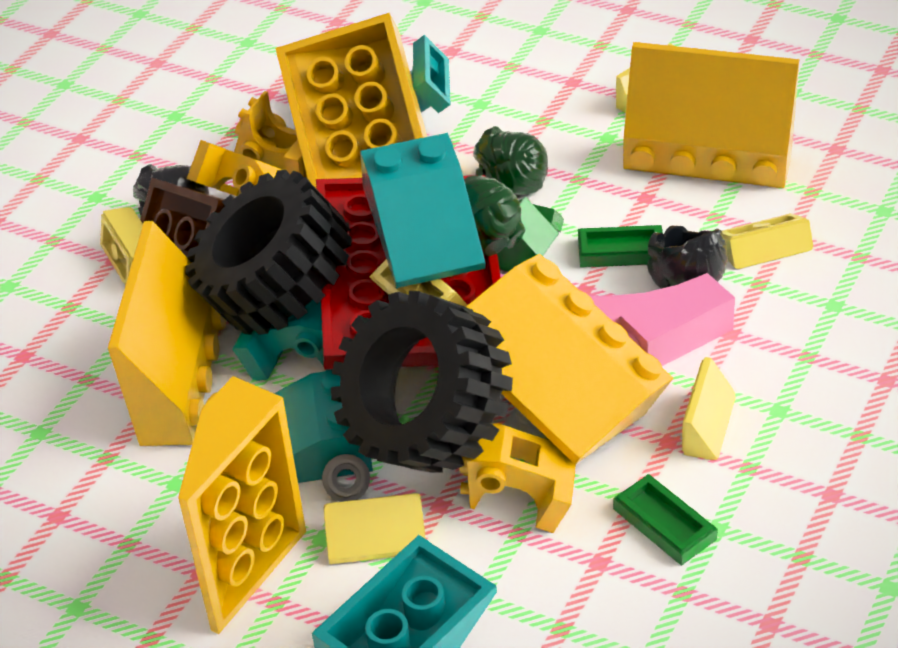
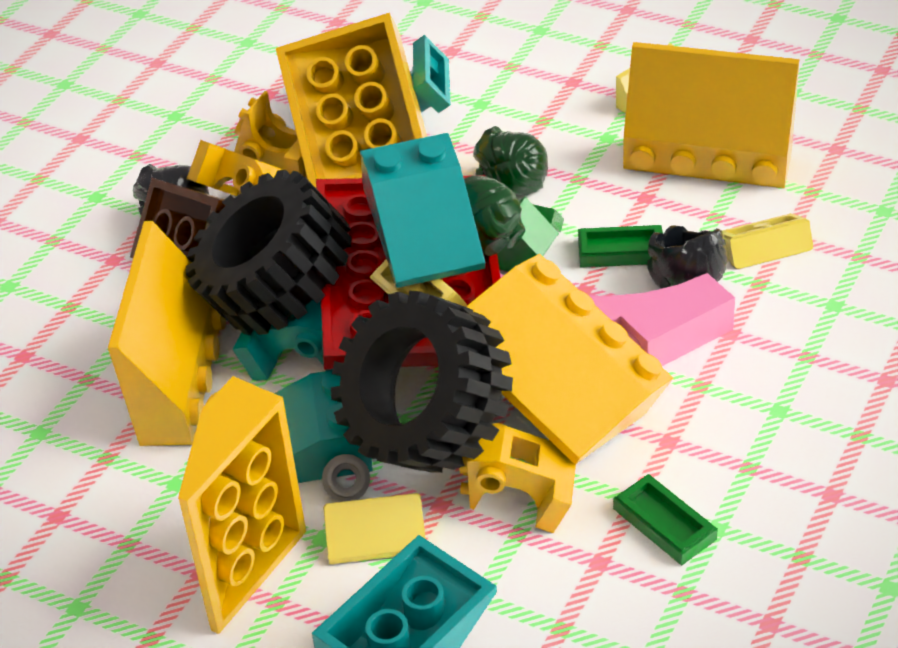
(120, 237): light yellow slope -> none
(707, 412): light yellow slope -> none

